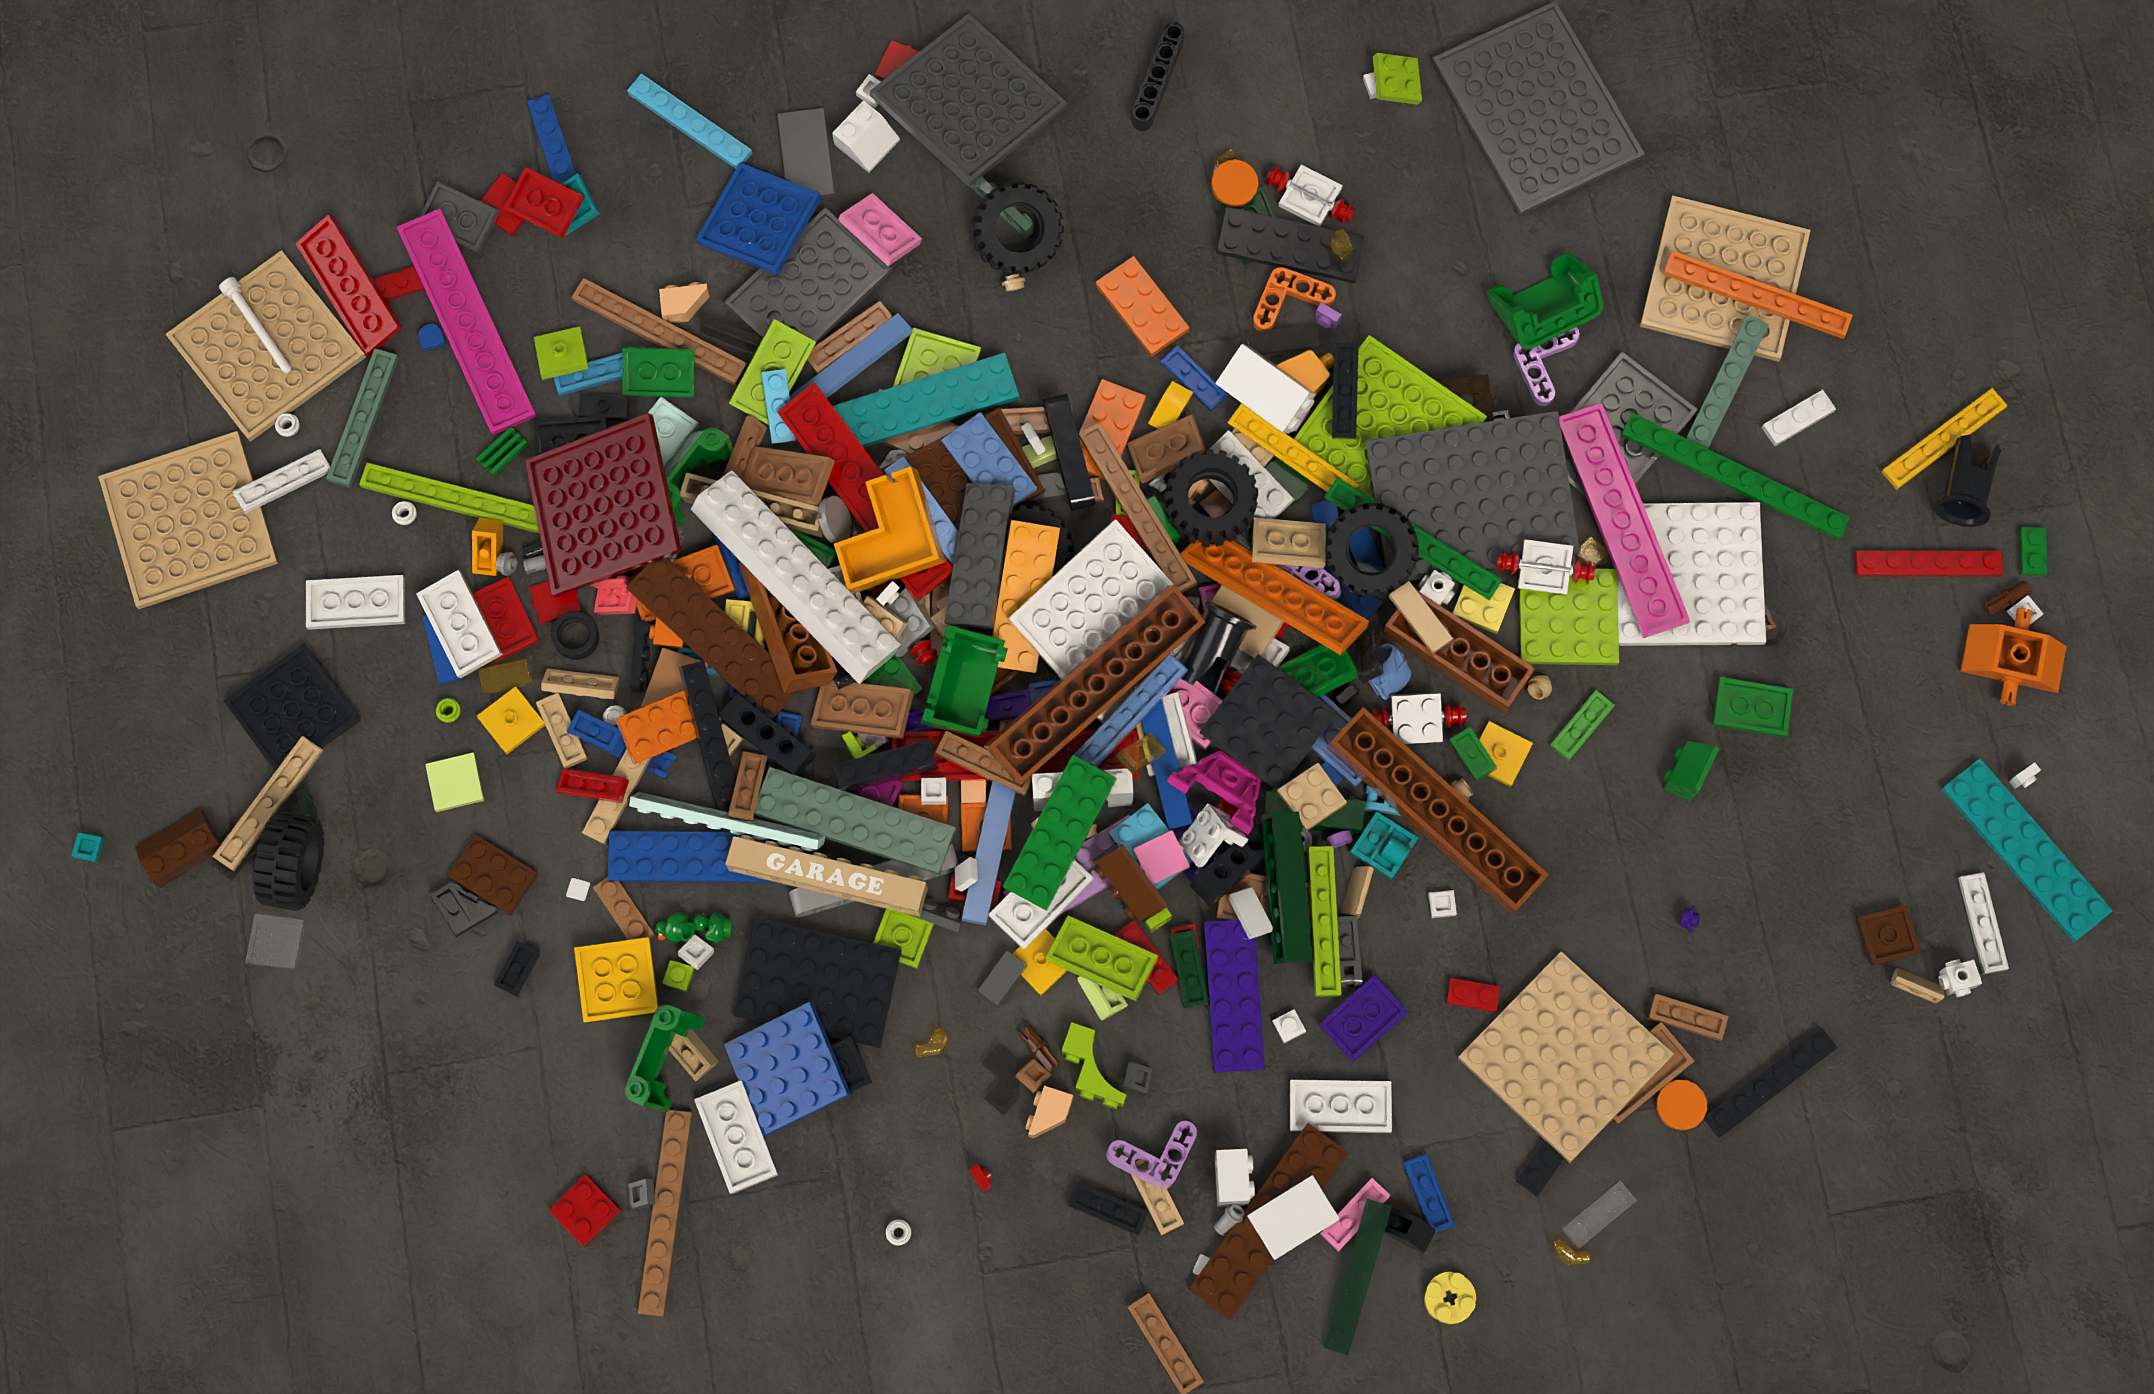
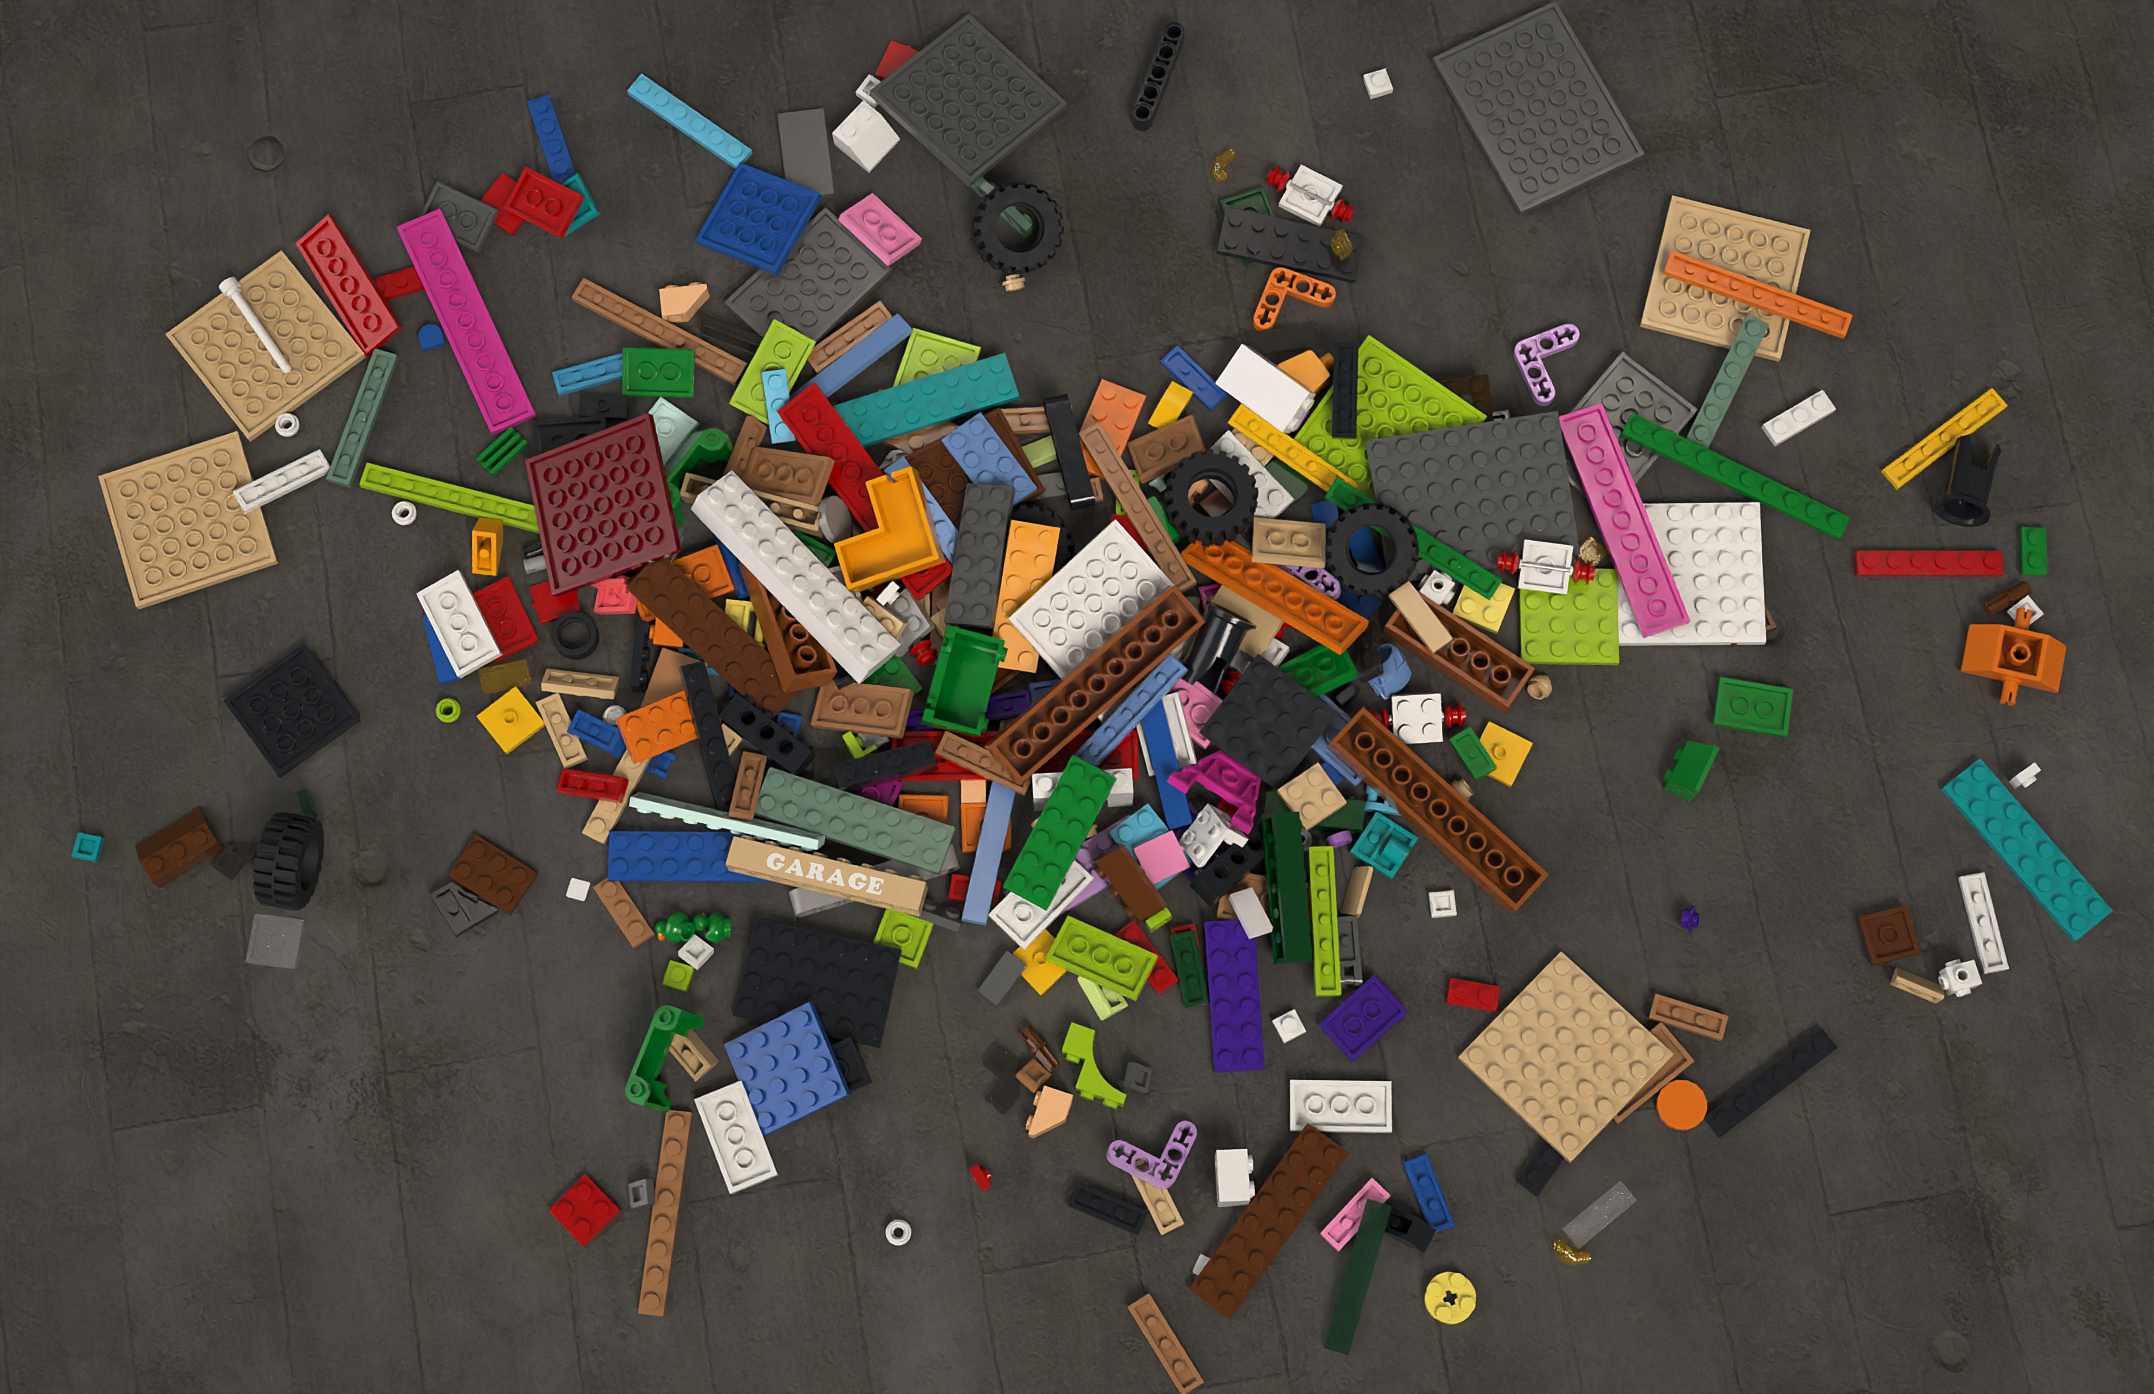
(268, 803): tan tile -> none
(355, 602): white plate -> none
(454, 782): yellowish green tile -> none
(506, 563): light grey plate -> none
(517, 968): black plate -> none
(561, 353): lime plate -> none
(616, 979): yellow plate -> none
(933, 791): white plate -> none
(934, 1046): clear yellow arm -> none
(966, 874): white tile -> none
(1033, 438): white tile -> none
(1141, 753): clear yellow tile -> none
(1142, 306): orange plate -> none
(1232, 1215): light grey pin -> none
(1234, 183): orange tile -> none
(1293, 1217): white tile -> none
(1327, 316): medium lavender plate -> none
(1397, 78): lime plate -> none
(1552, 305): green windscreen -> none
(1582, 725): bright green tile -> none

